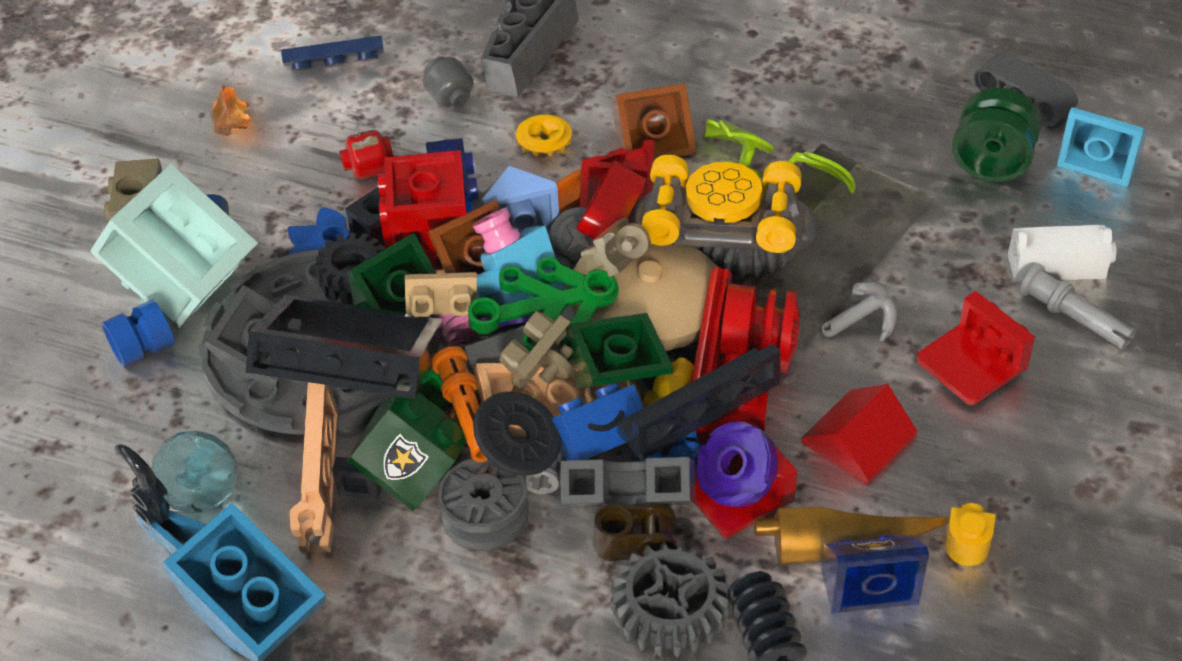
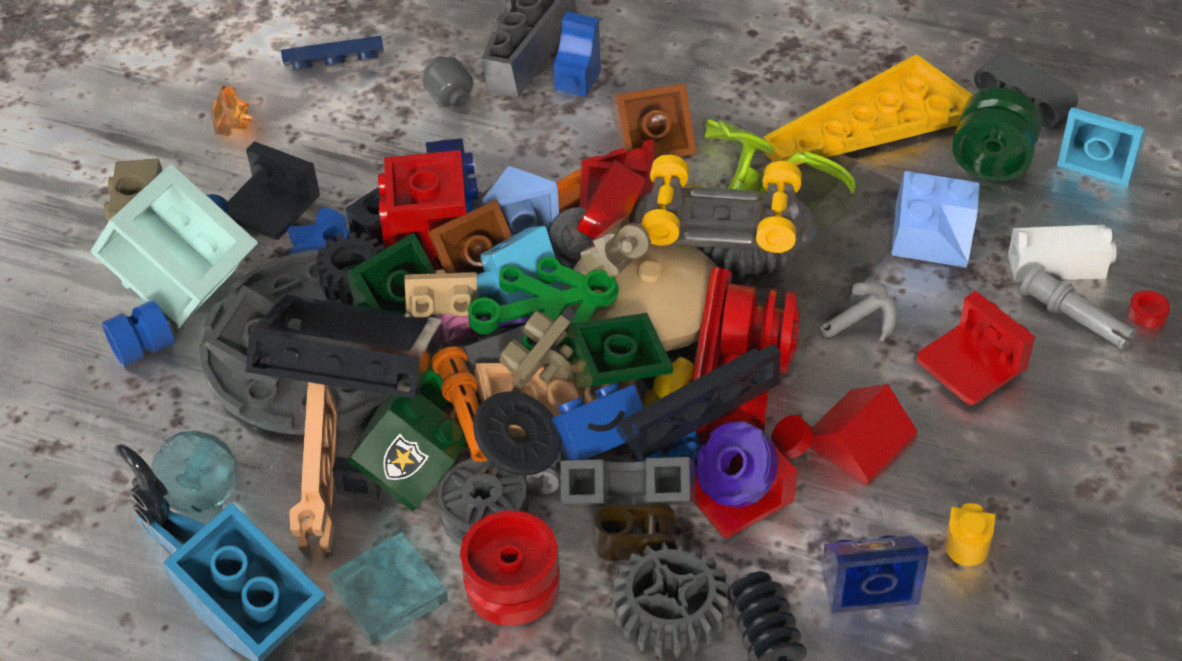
(276, 193): none -> black bracket
(366, 154): red head -> none
(387, 588): none -> clear light blue tile
(496, 230): bright pink wheel -> none
(510, 567): none -> red wheel
(555, 128): yellow gear -> none
(578, 54): none -> blue arch
(724, 192): yellow tile -> none
(792, 436): none -> red tile
(804, 530): pearl gold piece -> none
(886, 108): none -> yellow wing
(935, 218): none -> light blue slope
(1148, 309): none -> red tile

